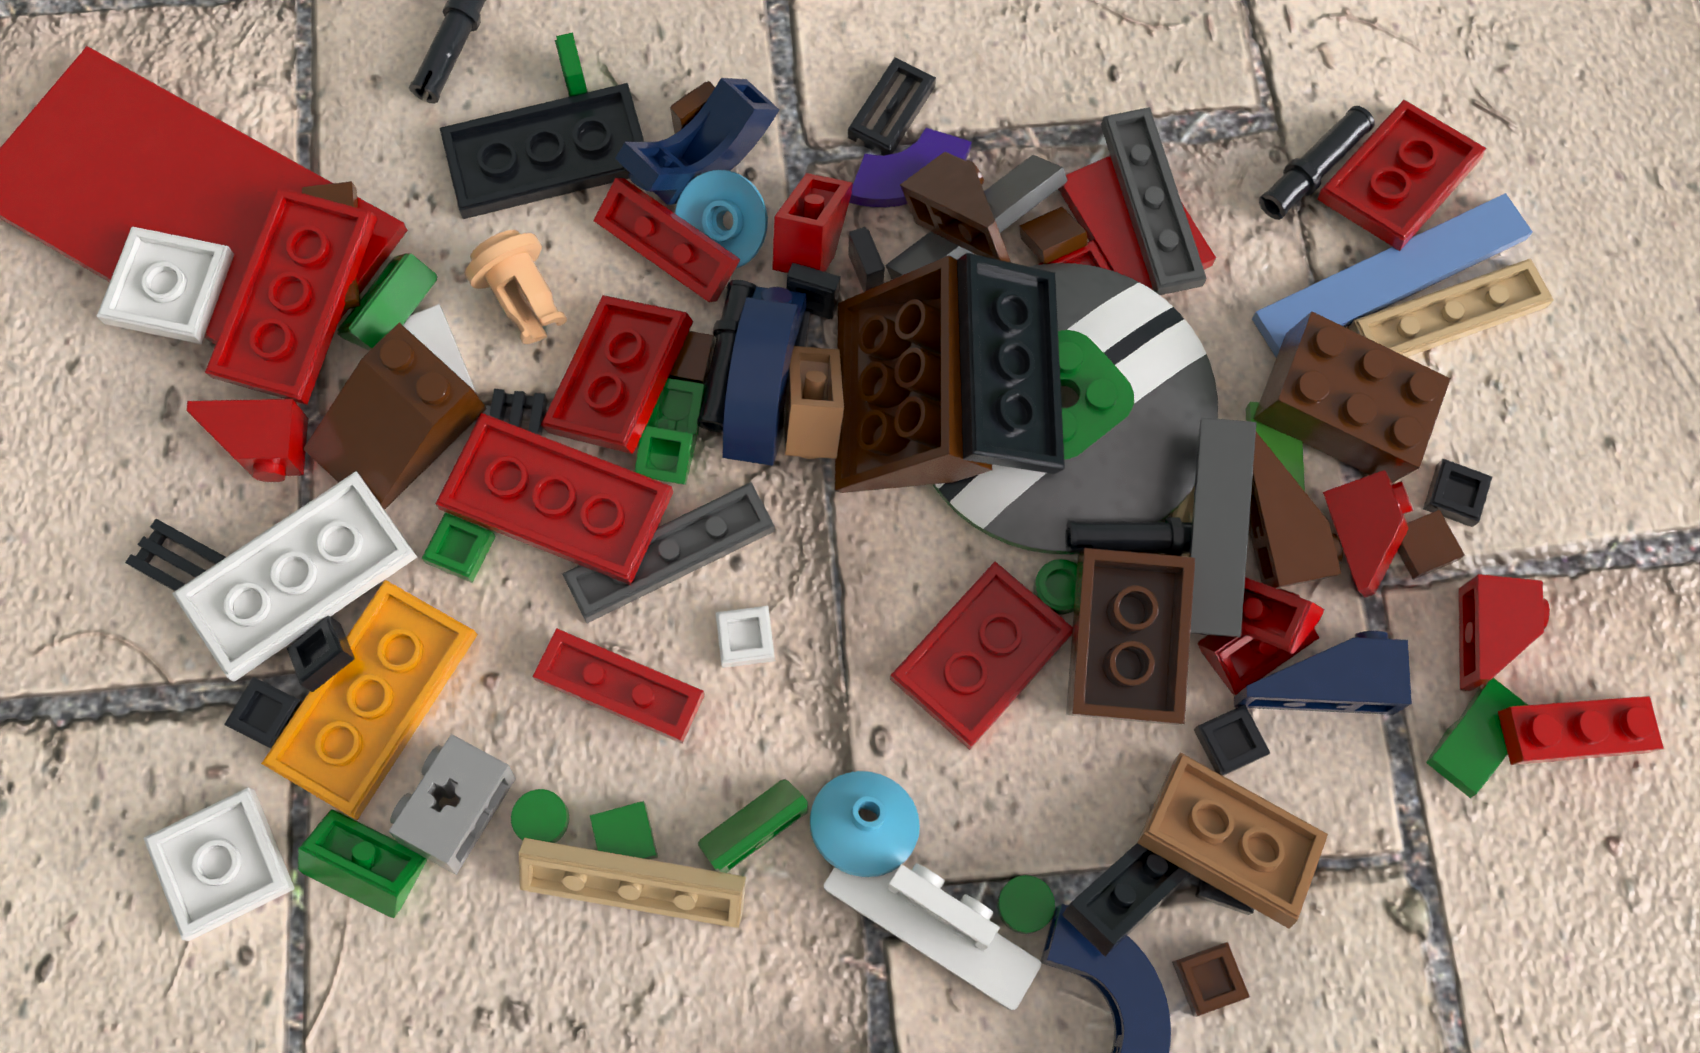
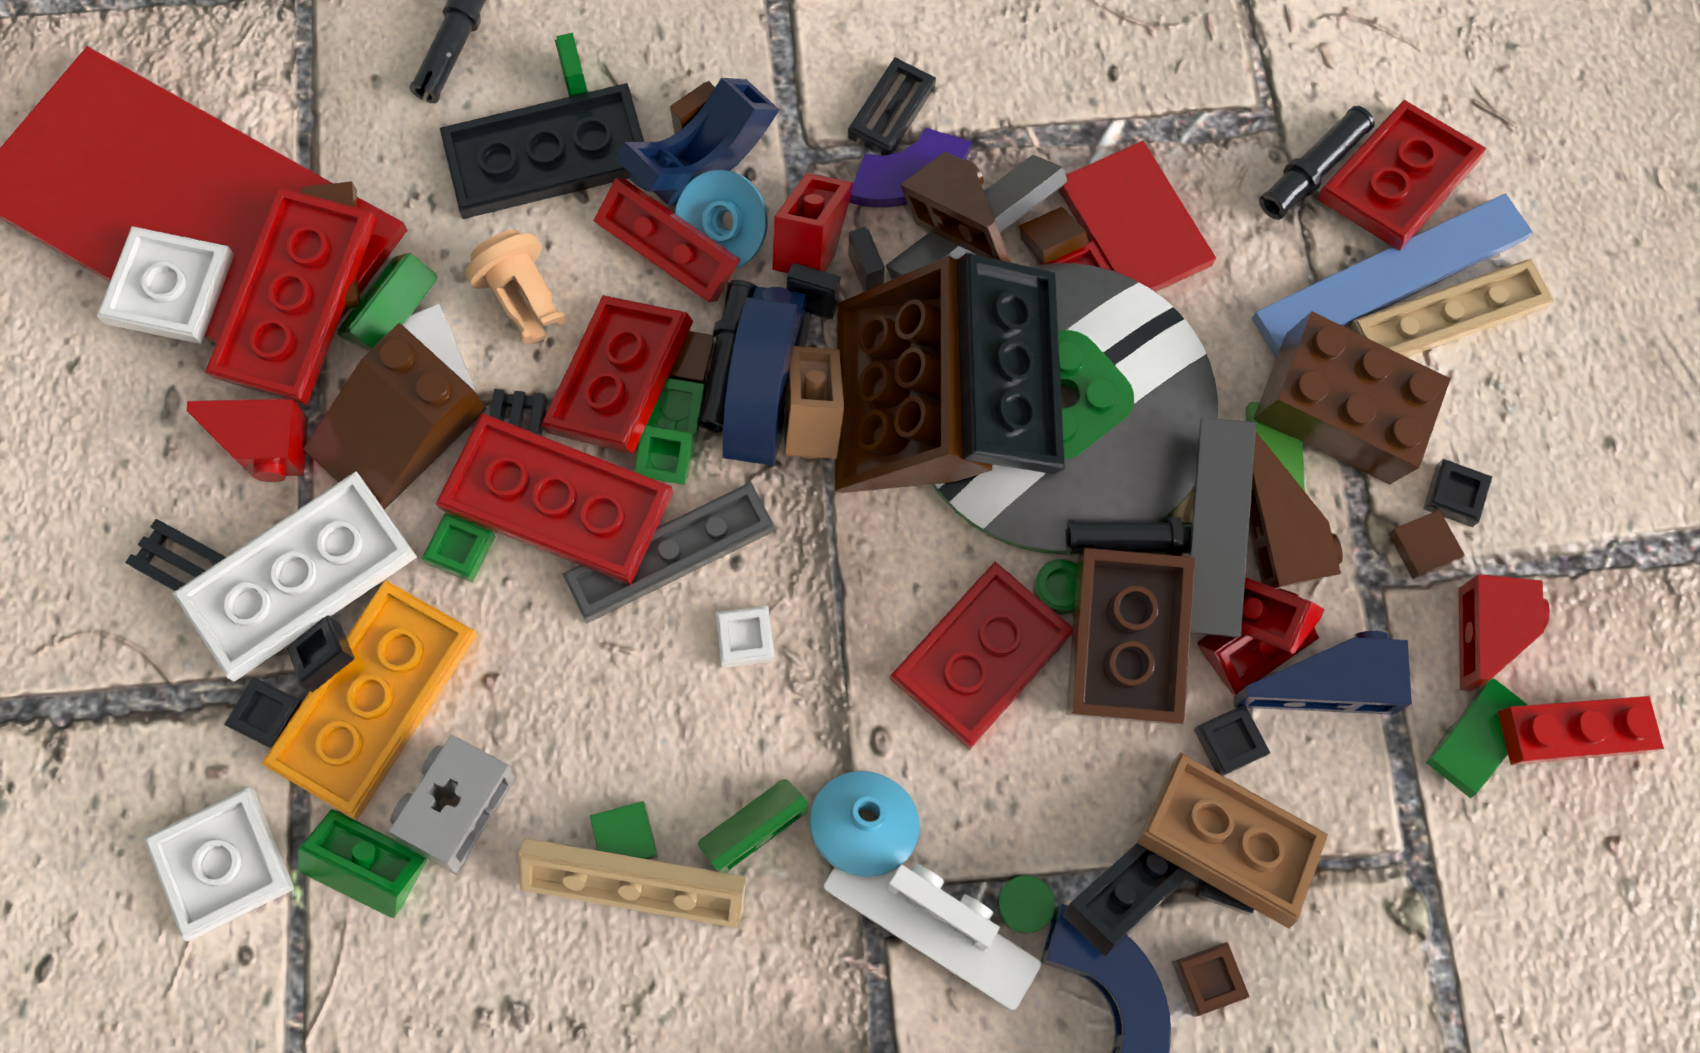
(540, 816): green tile -> none
(619, 685): red plate -> none
(1153, 202): dark grey tile -> none
(1369, 525): red slope -> none

